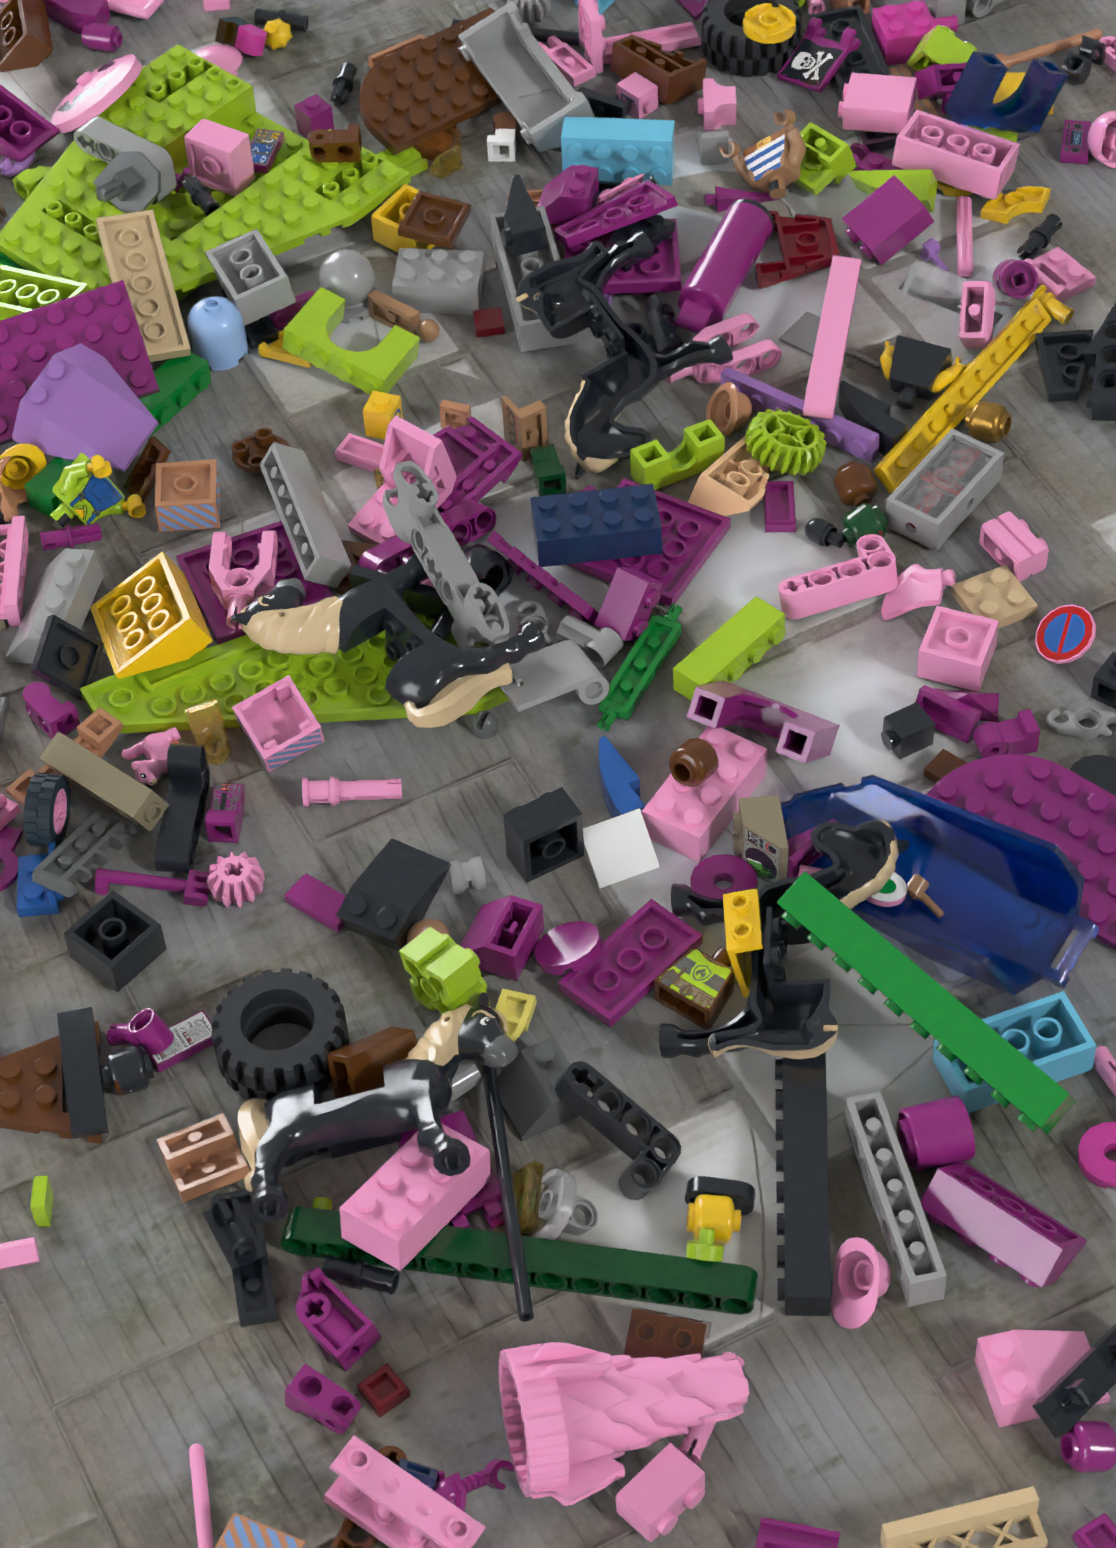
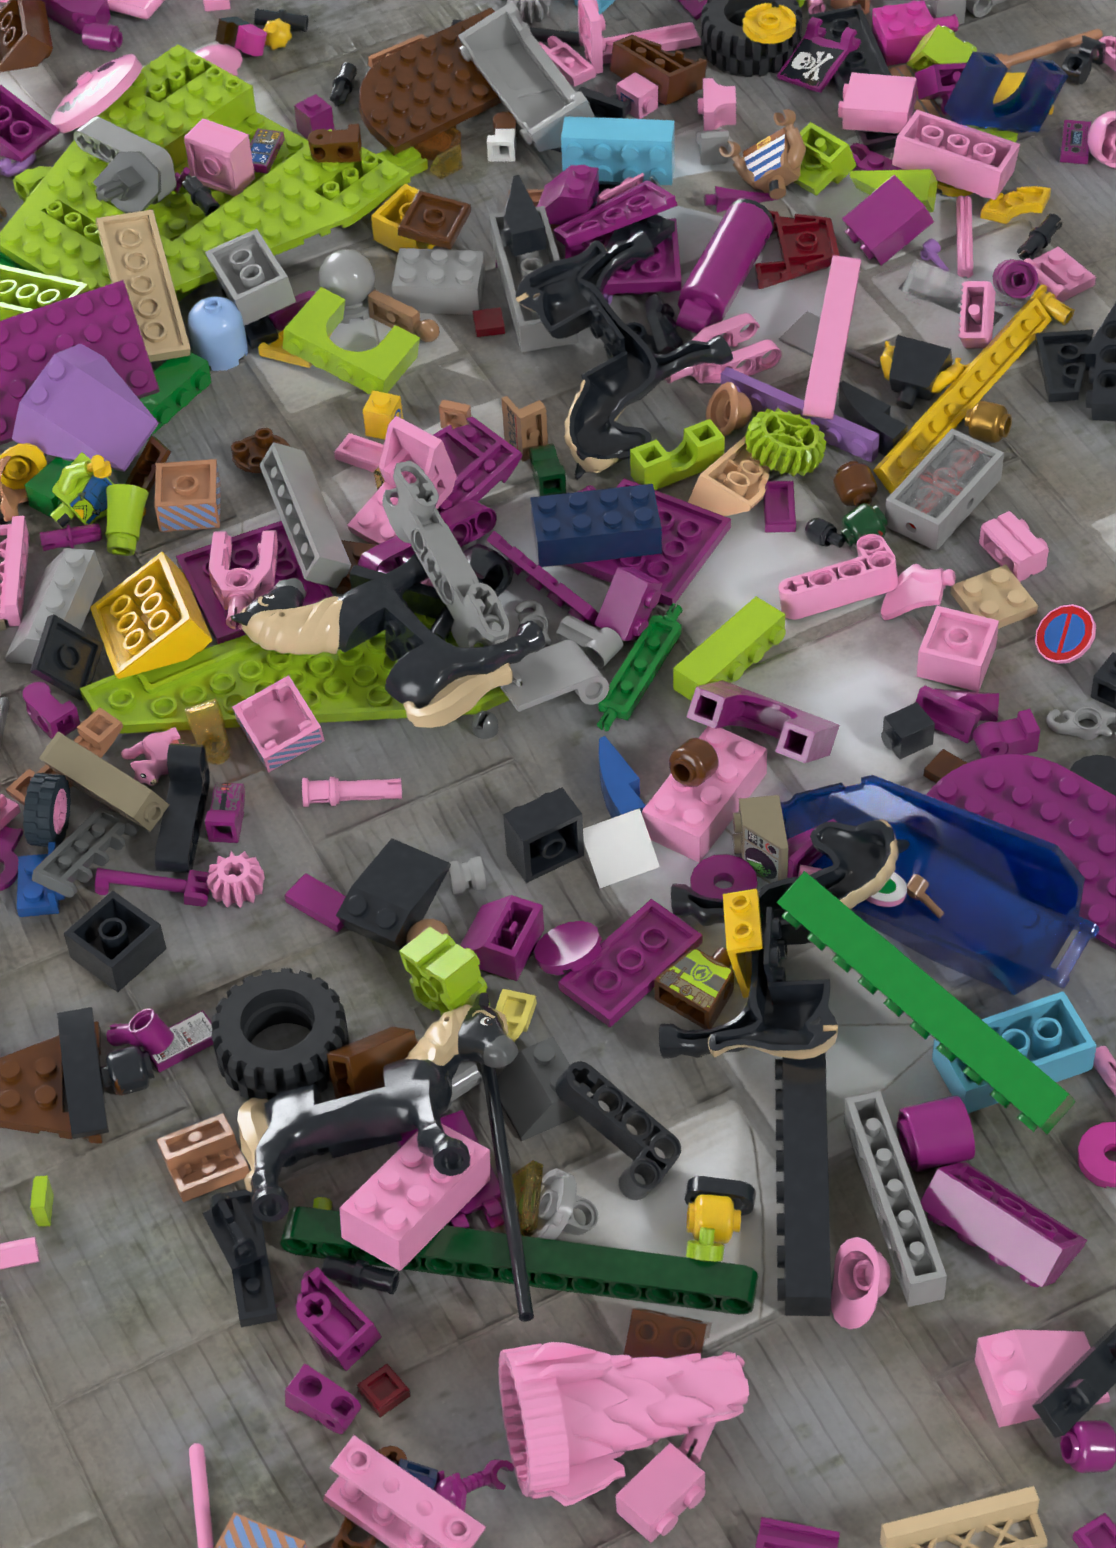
(124, 517): none -> lime plant

